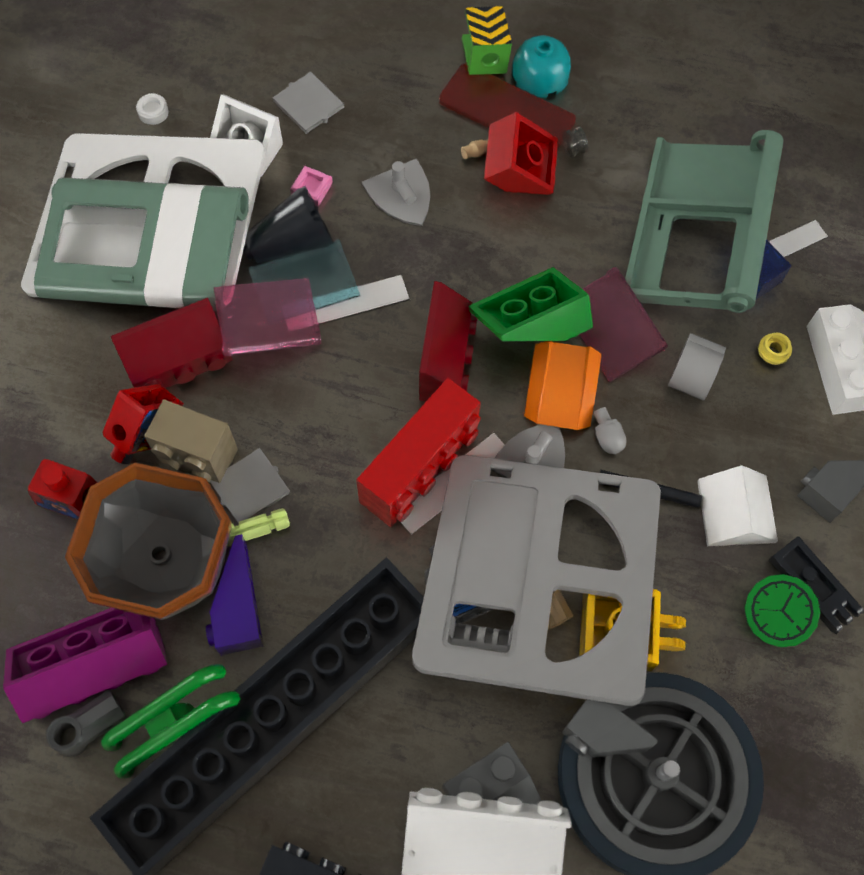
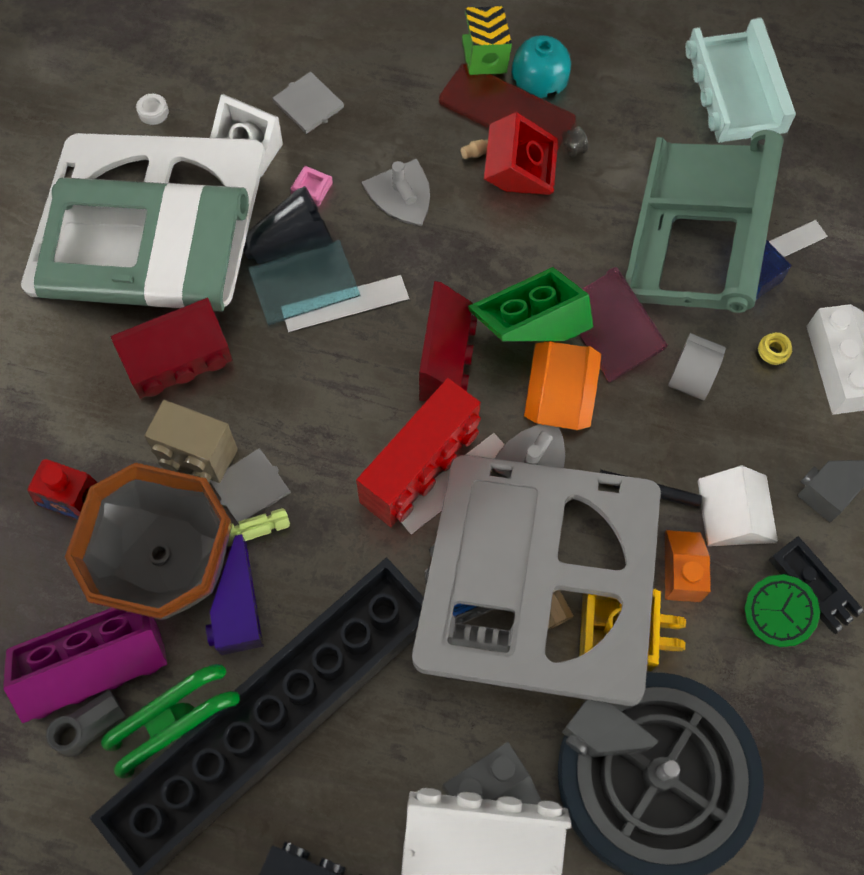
(131, 419): red torso -> none
(267, 316): clear pink piece -> none
(609, 432): light grey cylinder -> none
(686, 566): none -> orange slope
(740, 82): none -> light aqua panel

